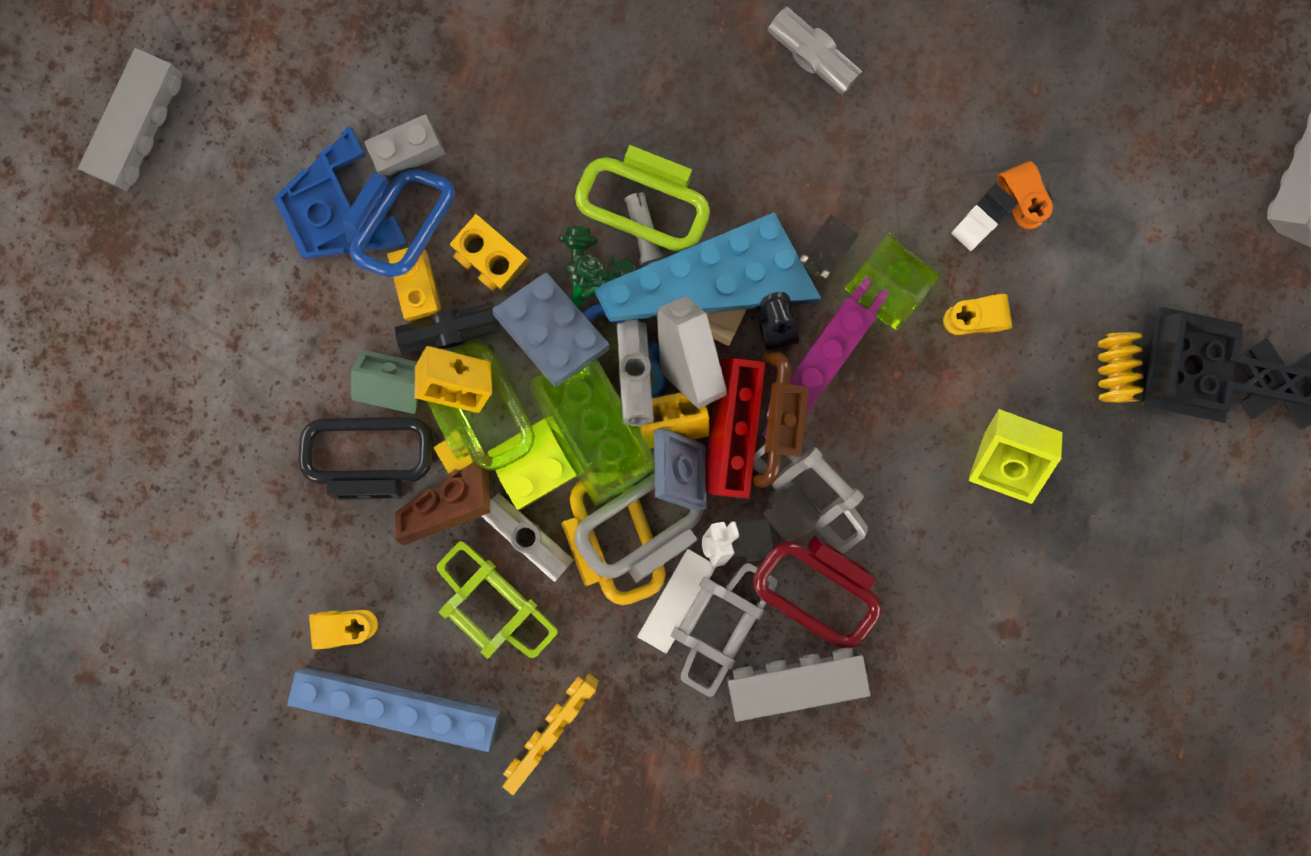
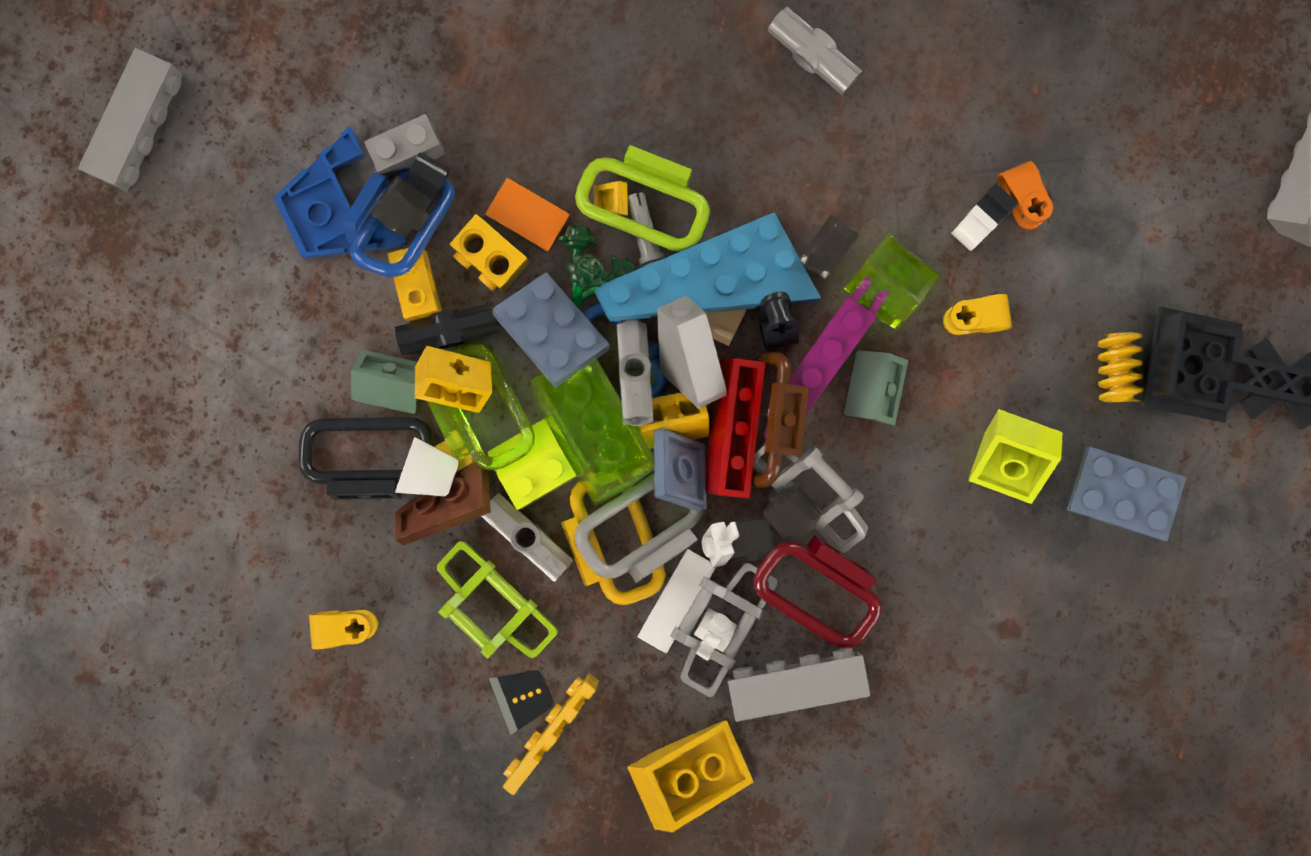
(394, 708): medium blue brick -> none
(402, 208): none -> clear smoke brick
(427, 176): none -> black piece
(427, 471): none -> white sticker
(521, 698): none -> black sticker
(527, 214): none -> orange piece
(612, 197): none -> yellow tile
(690, 776): none -> yellow slope
(715, 633): none -> white plate
(876, 386): none -> sand green panel
(1126, 493): none -> sand blue plate

